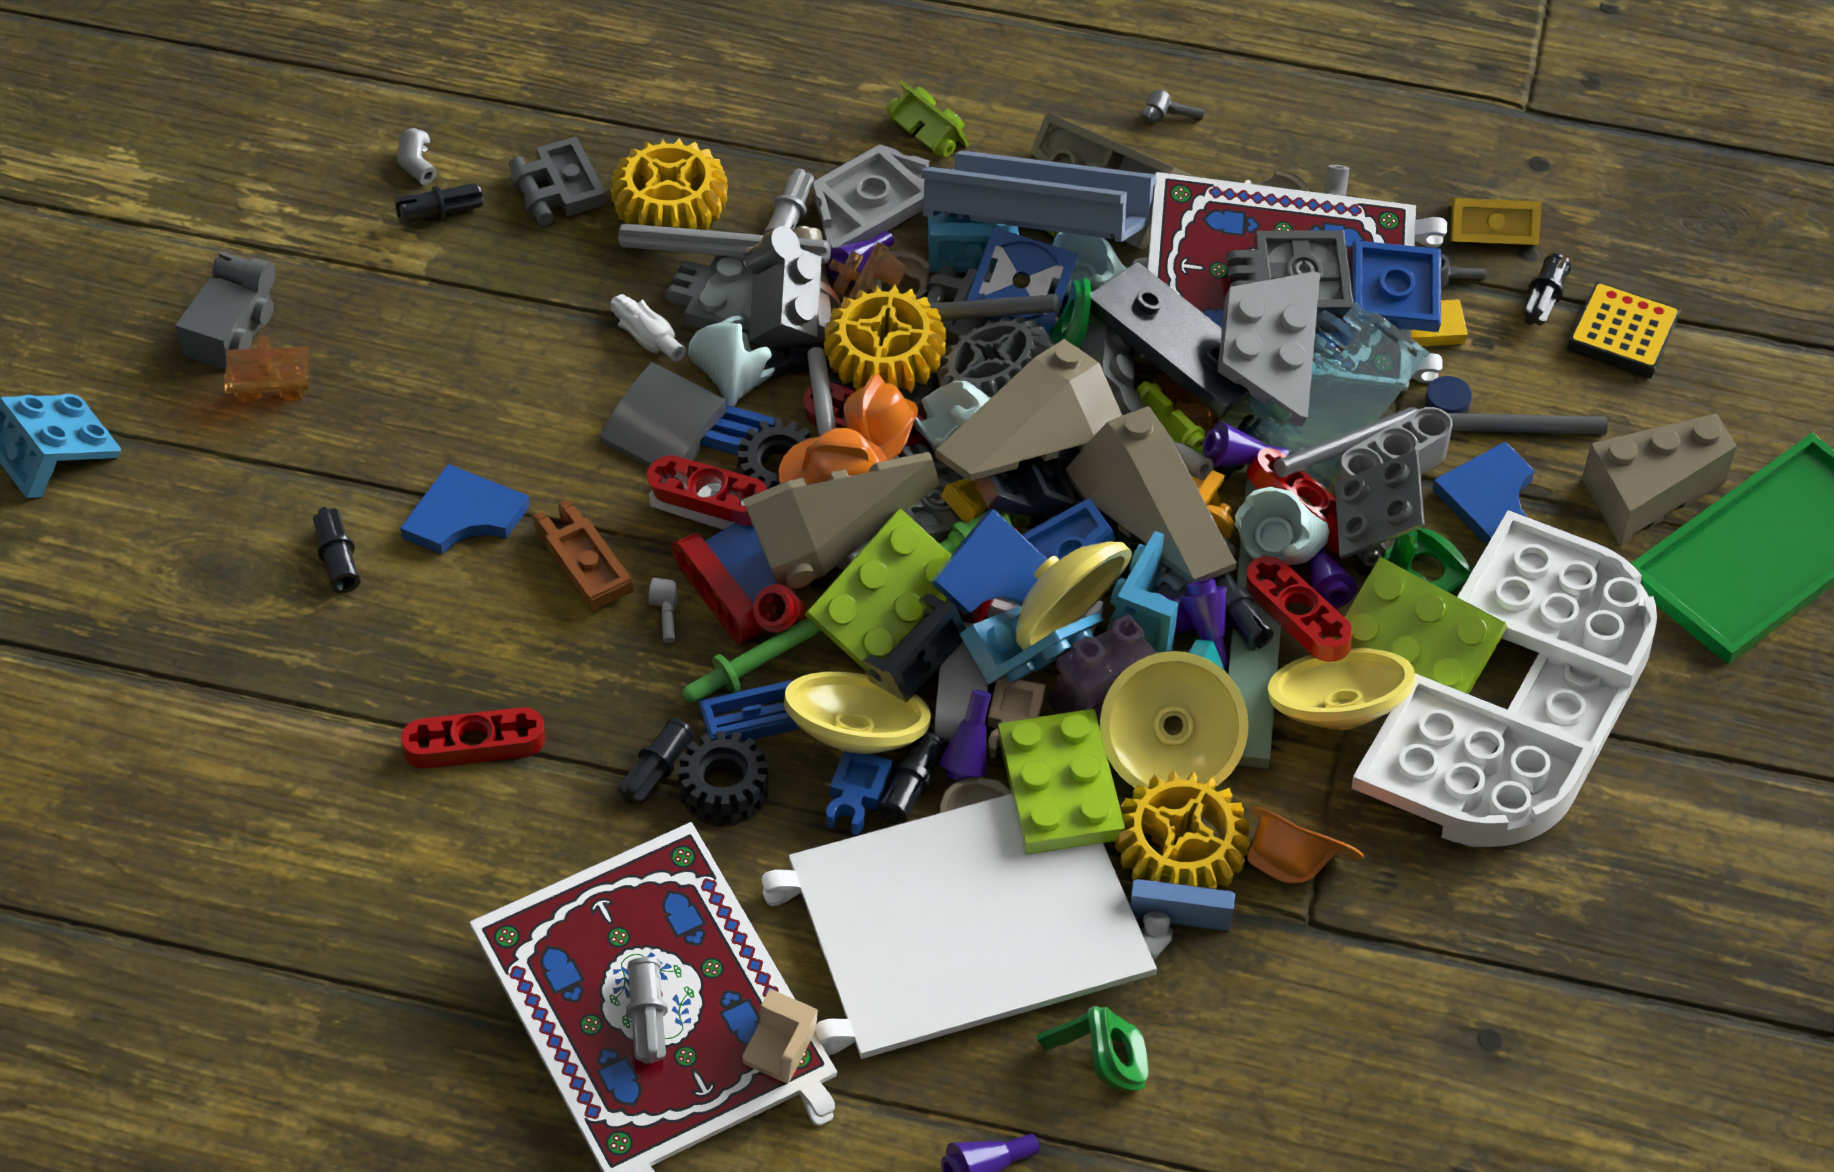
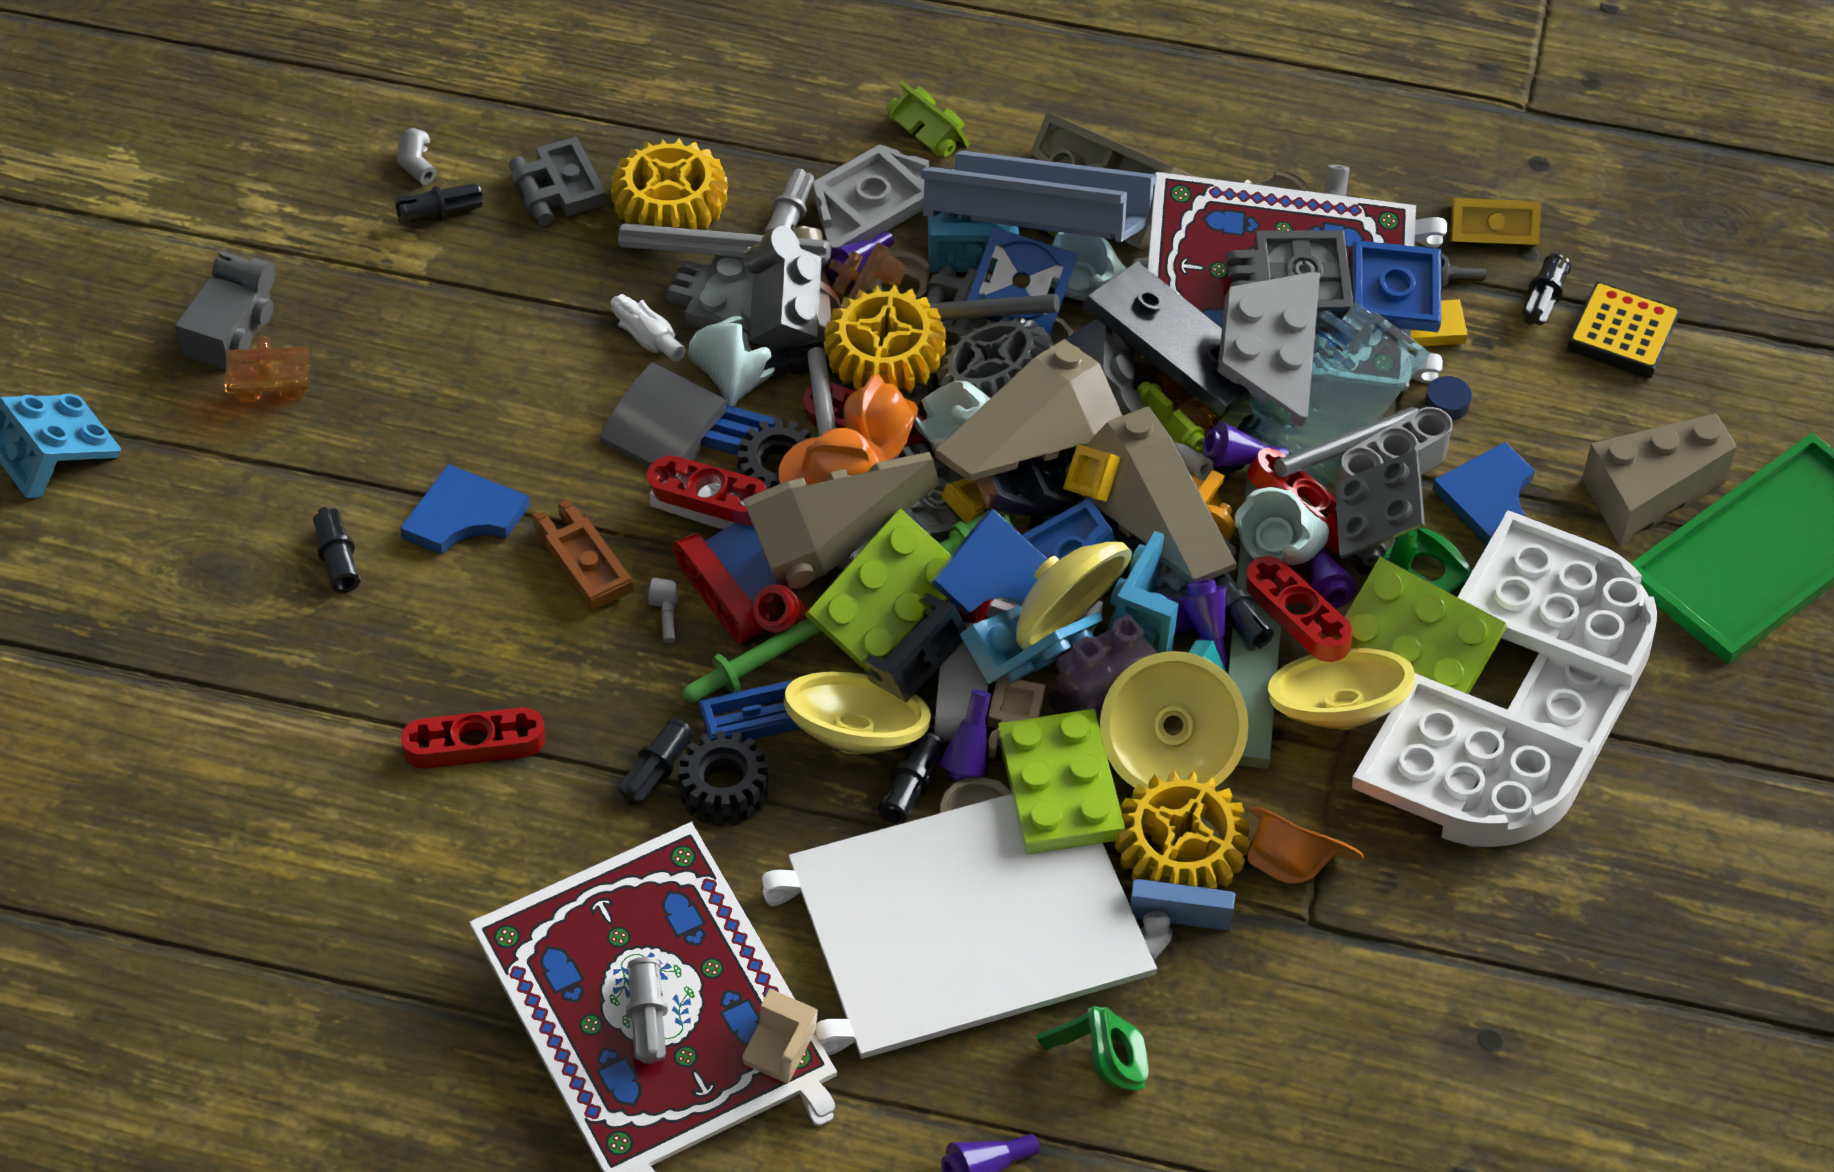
(856, 785): blue plate -> none
(1075, 316): green piece -> none
(1092, 473): none -> yellow tile
(1160, 104): dark grey hand -> none
(1529, 423): dark grey bar -> none

